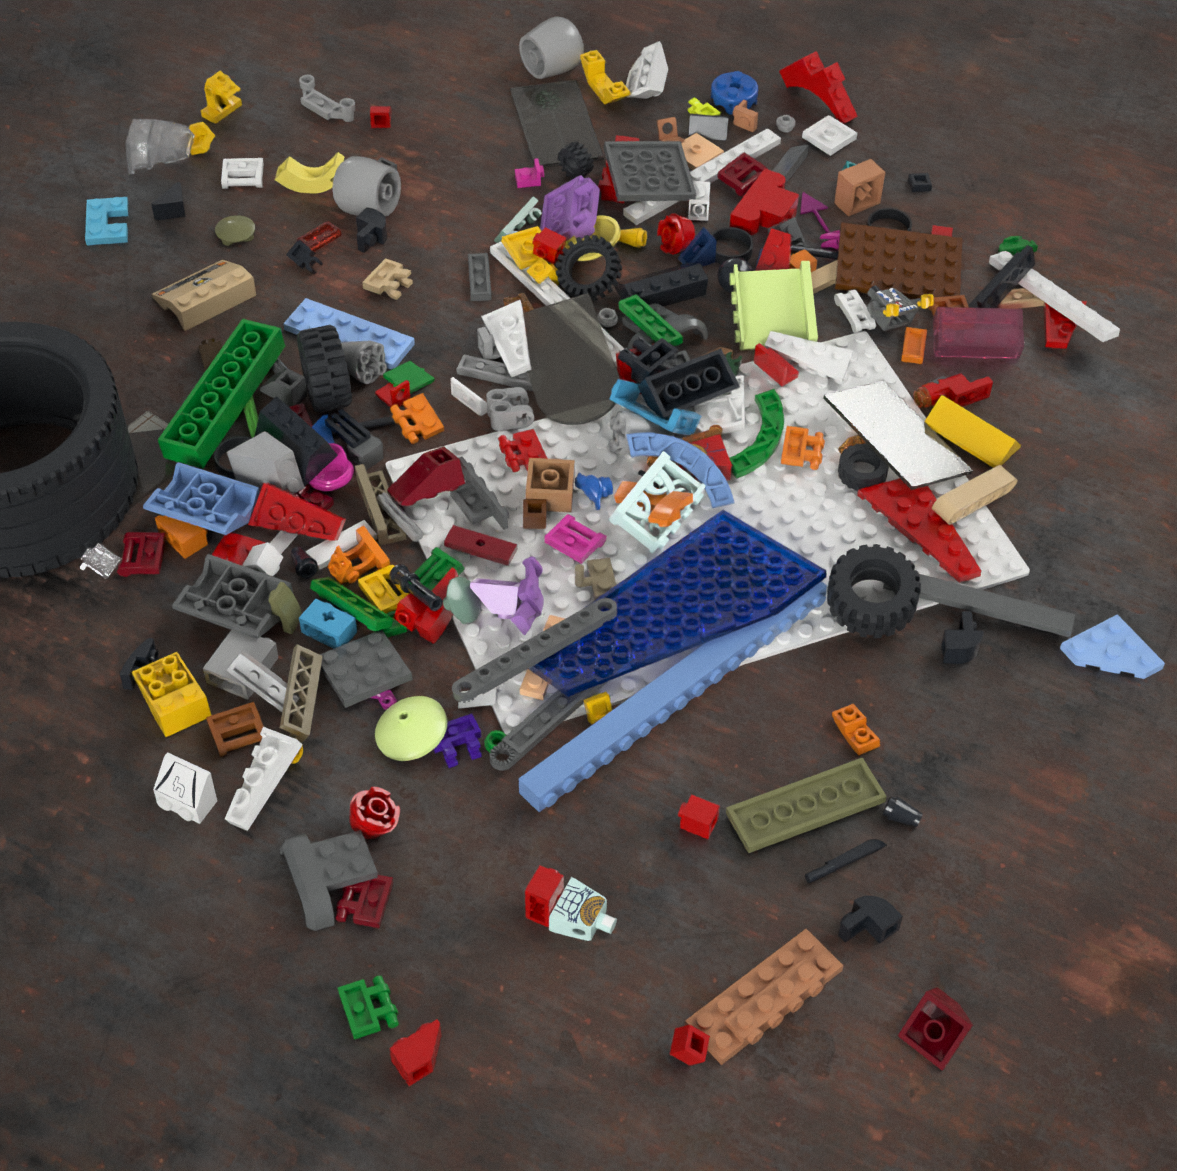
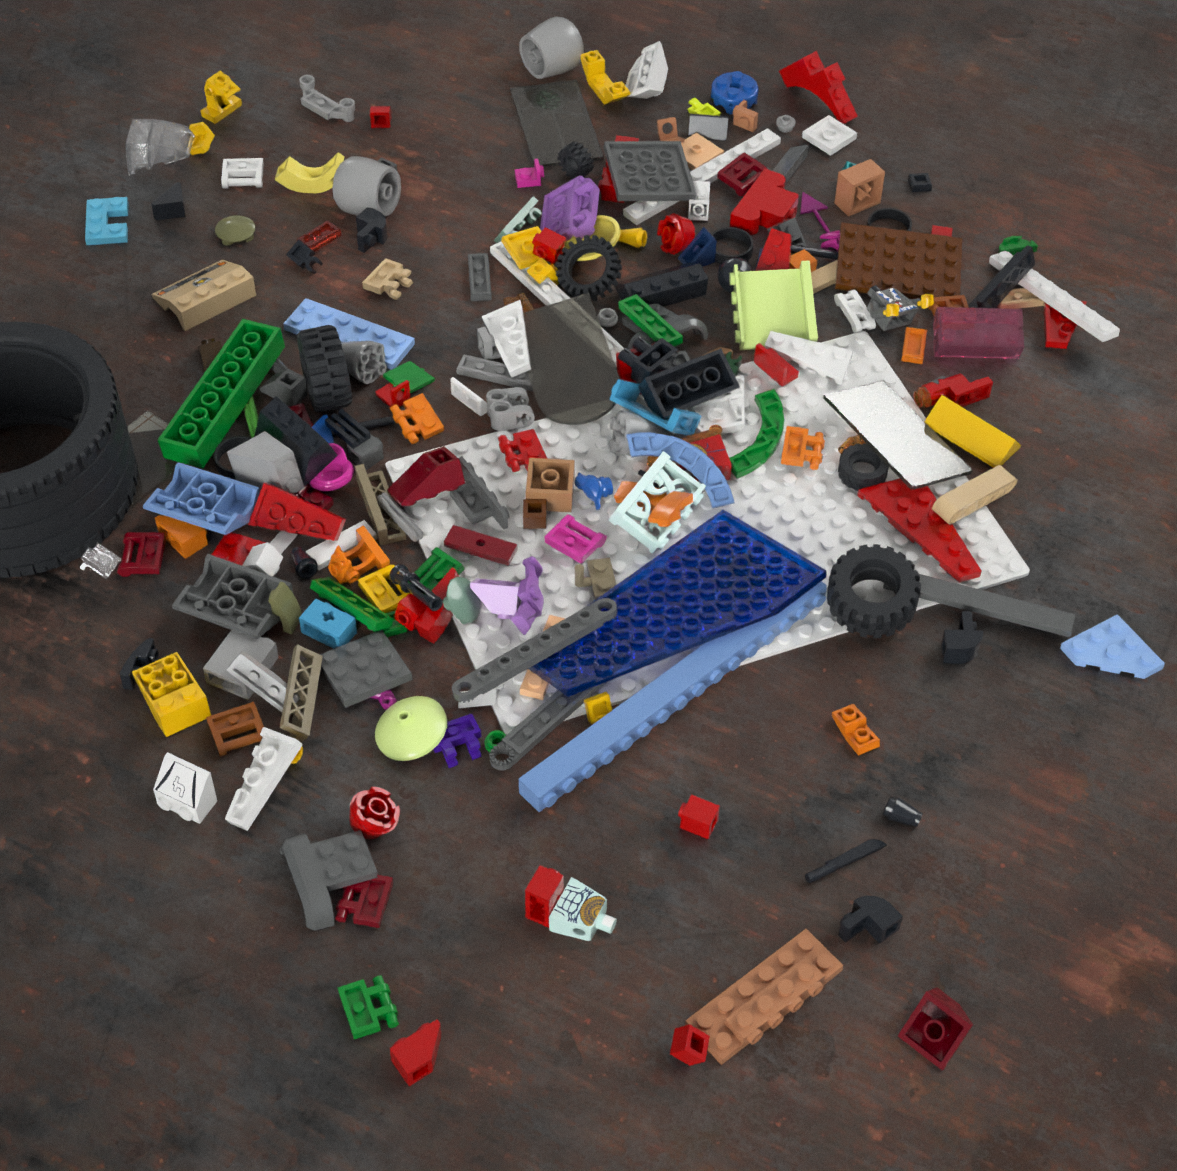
(805, 805): olive plate -> none

